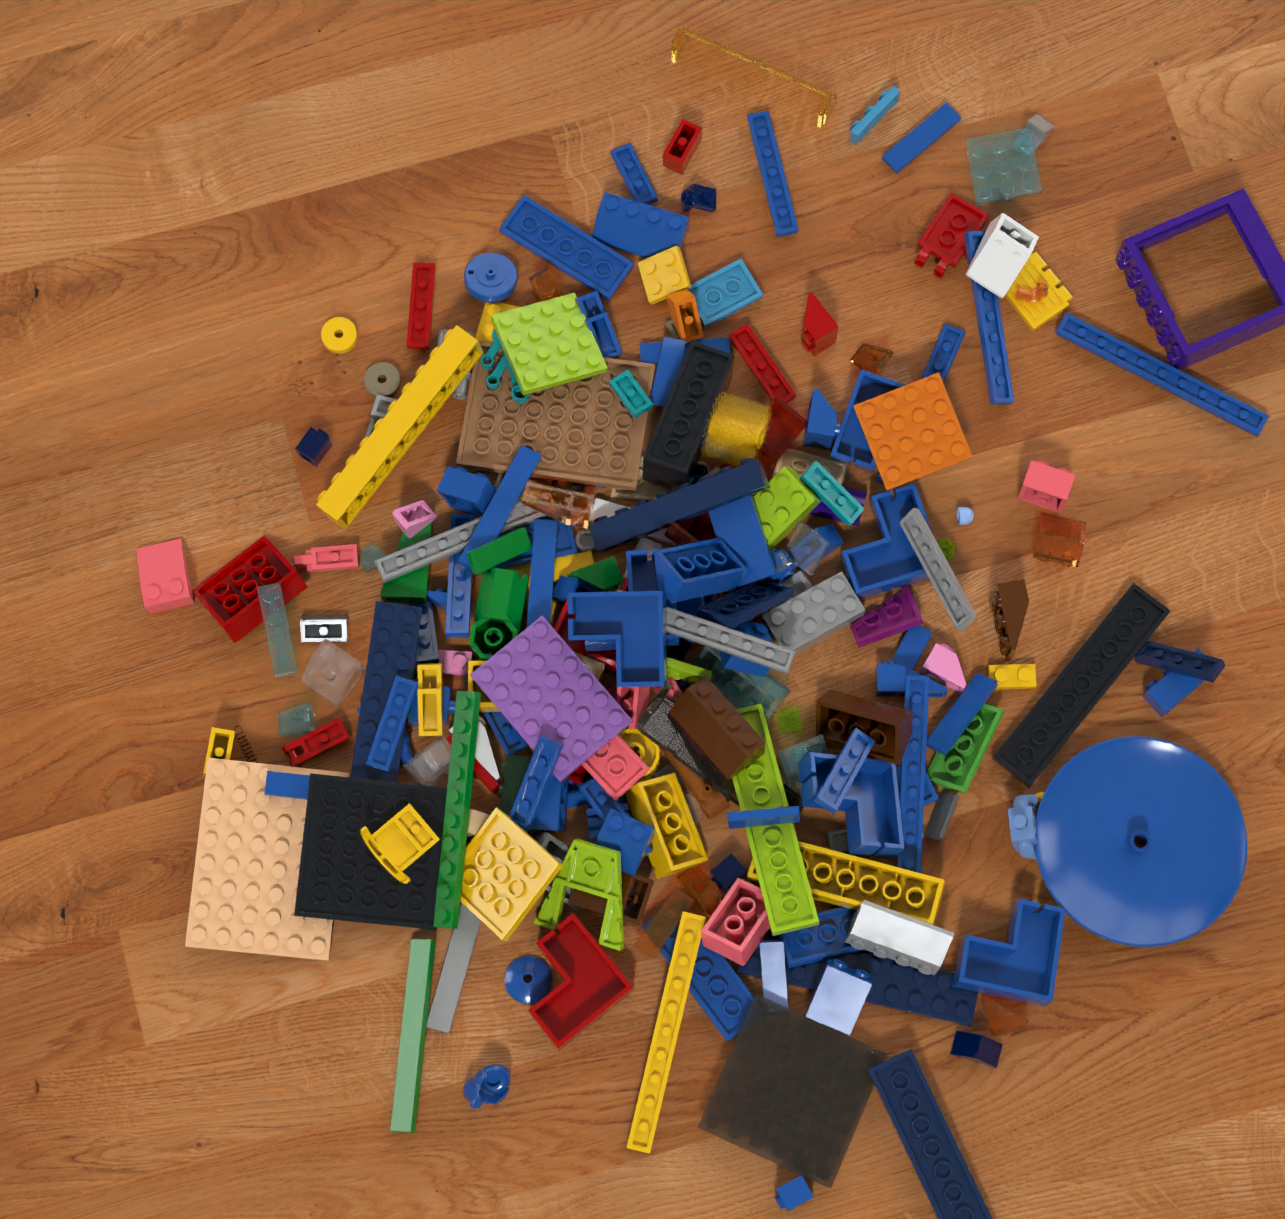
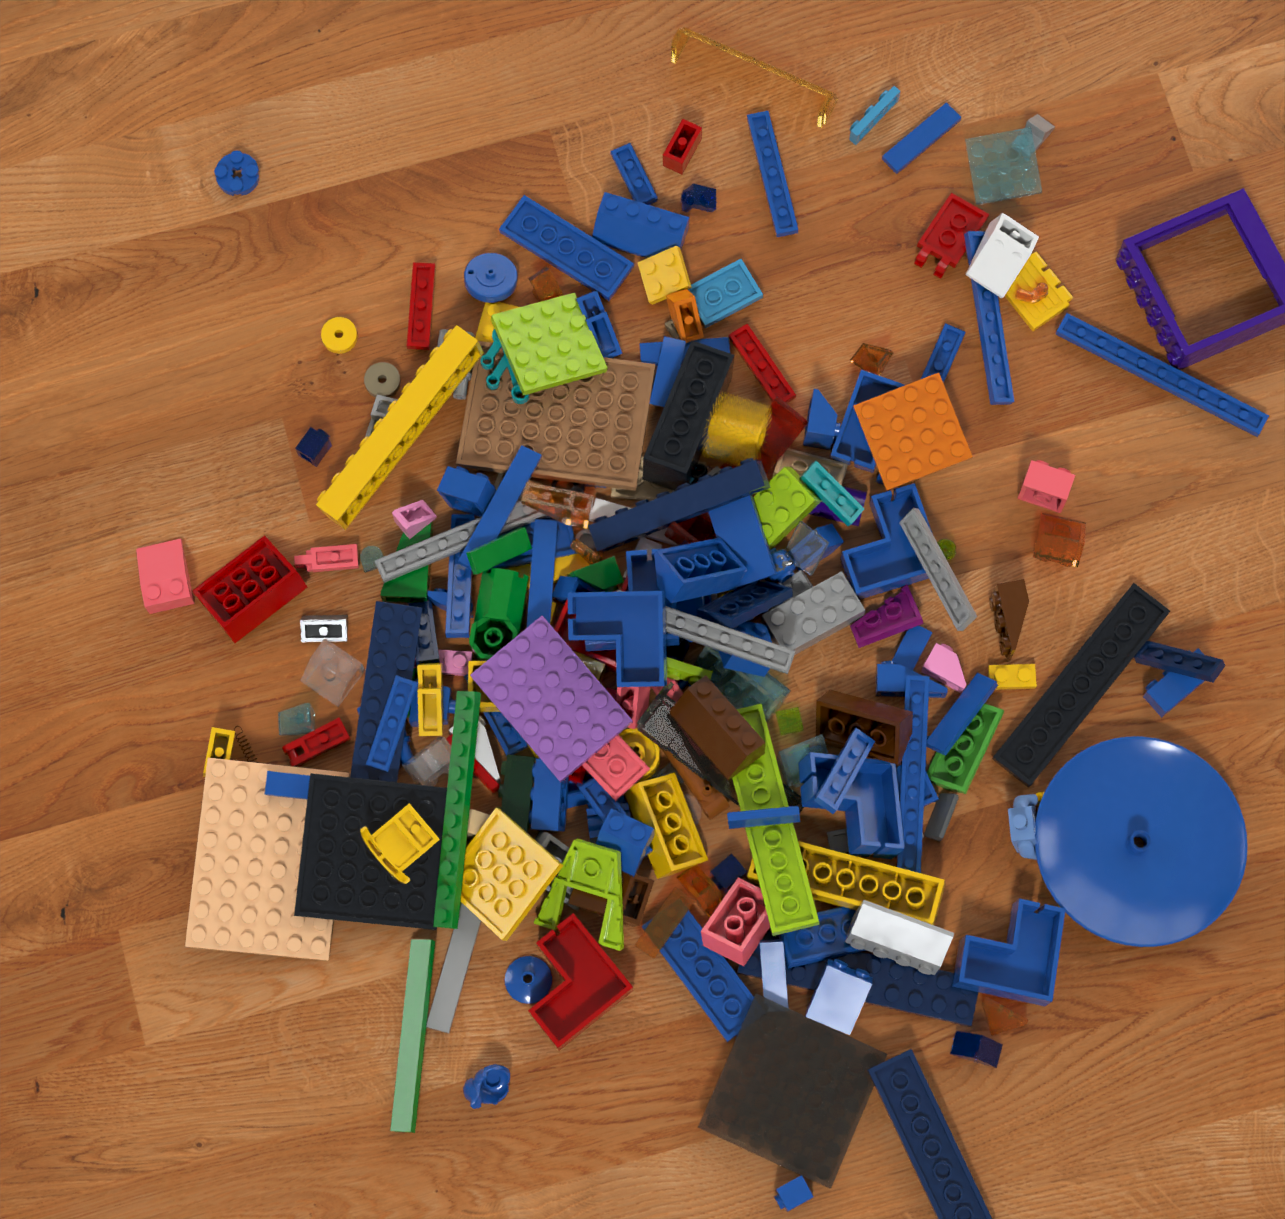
(231, 163): none -> blue plate
(277, 629): clear light blue plate -> none
(535, 782): blue tile -> none
(585, 552): none -> clear orange arm
(631, 394): teal plate -> none
(666, 1032): yellow plate -> none
(818, 327): red slope -> none
(964, 515): light blue hinge -> none

